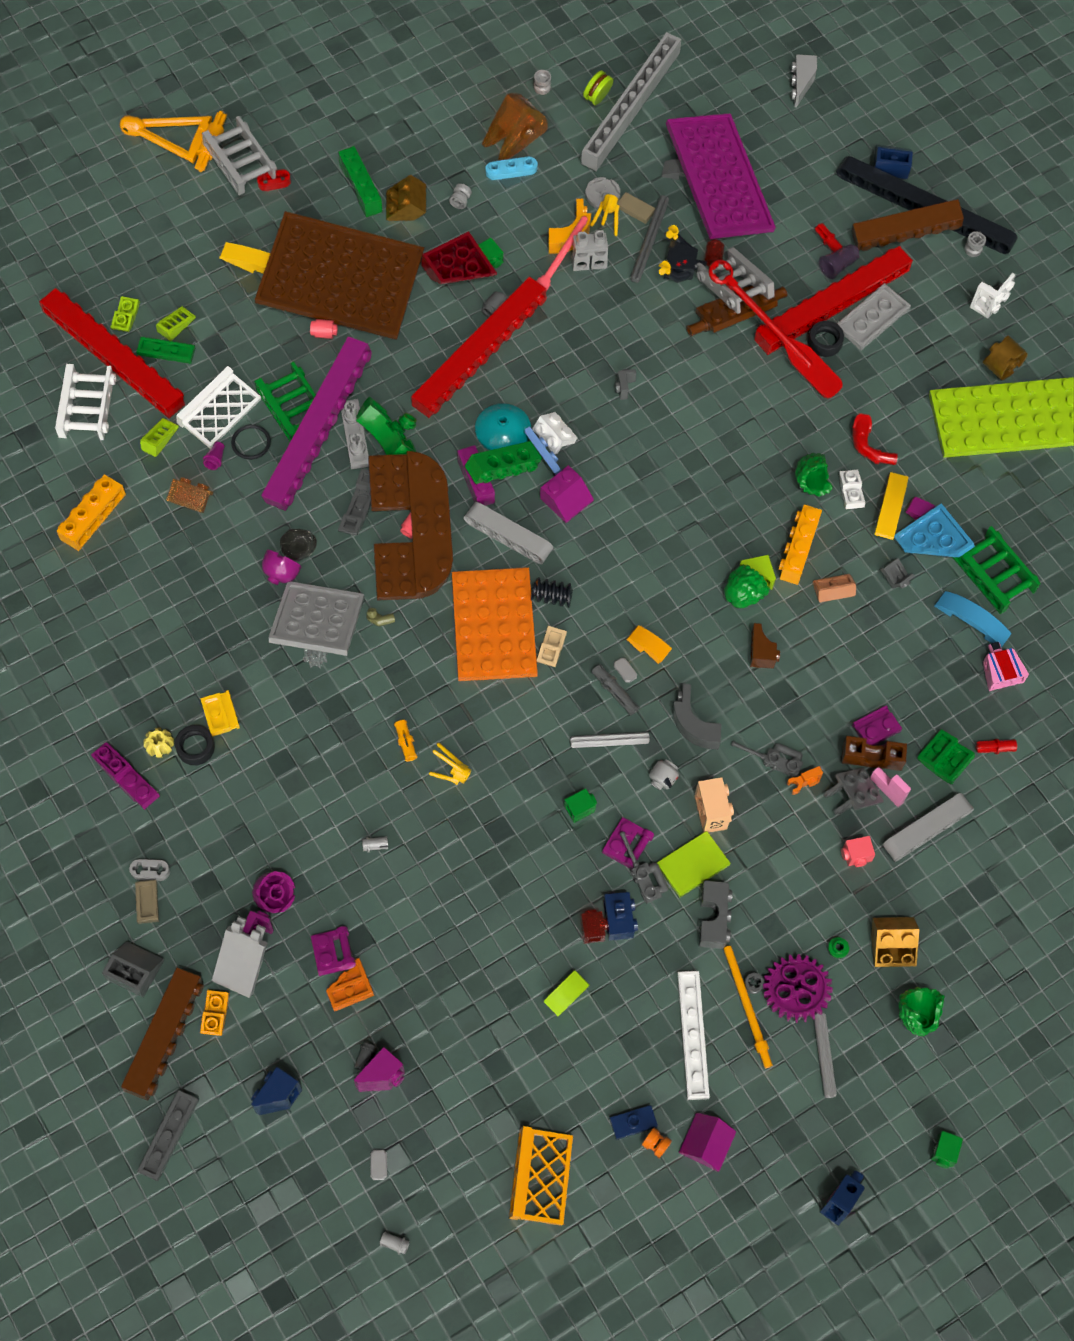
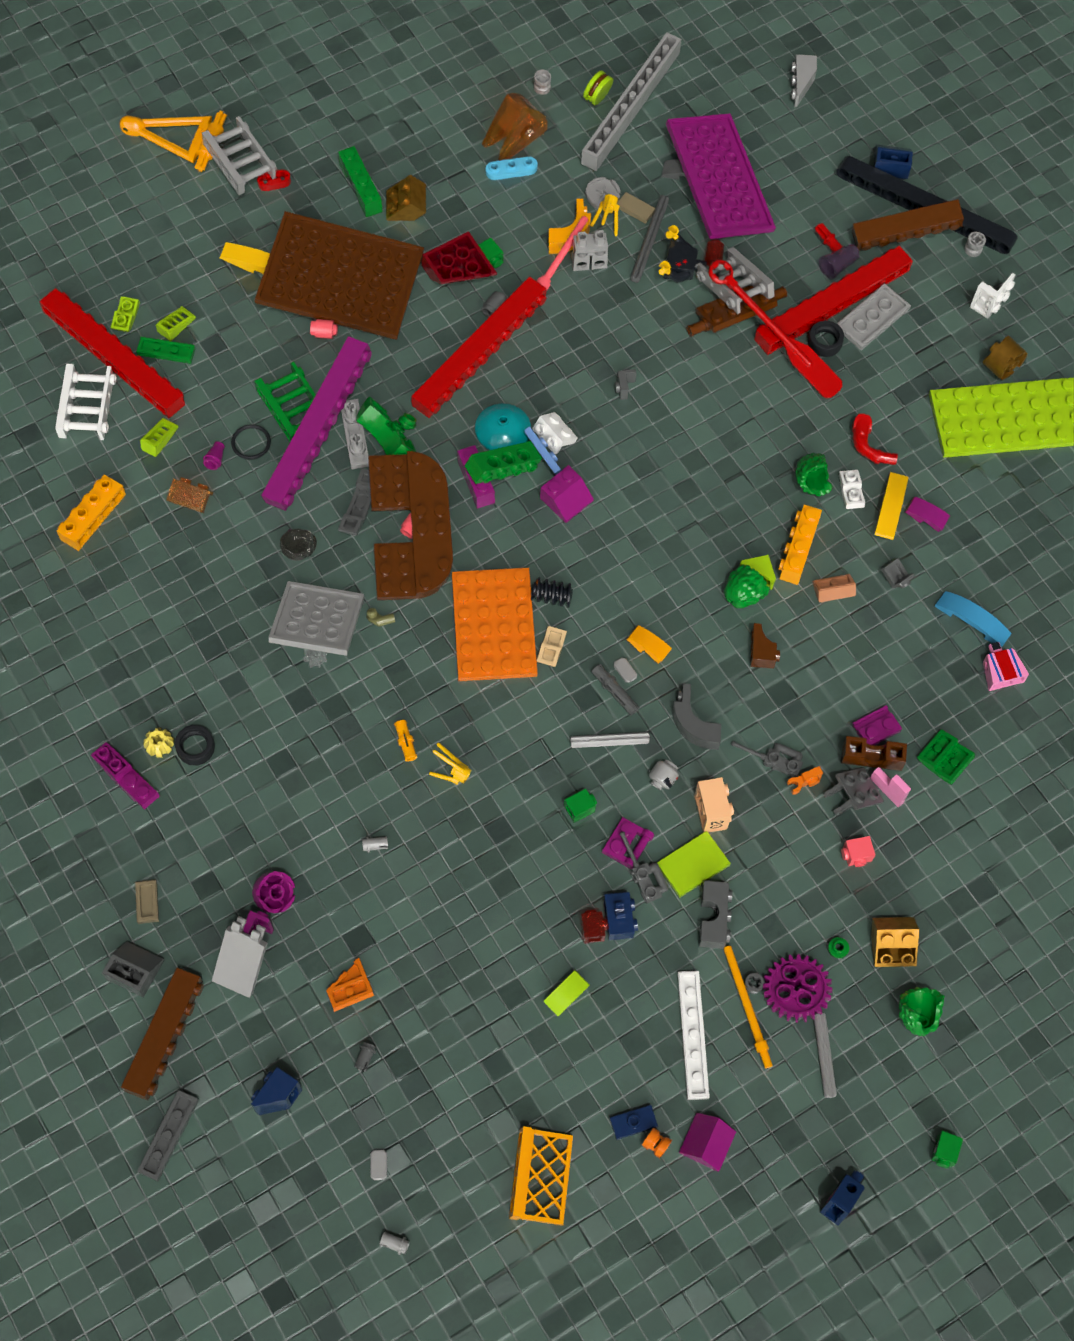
(149, 865): light grey beam -> none
(204, 400): white fence -> none
(215, 1013): light orange slope -> none
(219, 713): yellow plate -> none
(279, 568): magenta cylinder -> none
(325, 951): magenta plate -> none
(381, 1073): magenta slope -> none
(460, 196): light grey wheel -> none
(508, 533): light grey beam -> none
(928, 827): light grey beam -> none
(935, 535): dark azure plate -> none
(987, 585): green fence -> none
(996, 746): red axle -> none

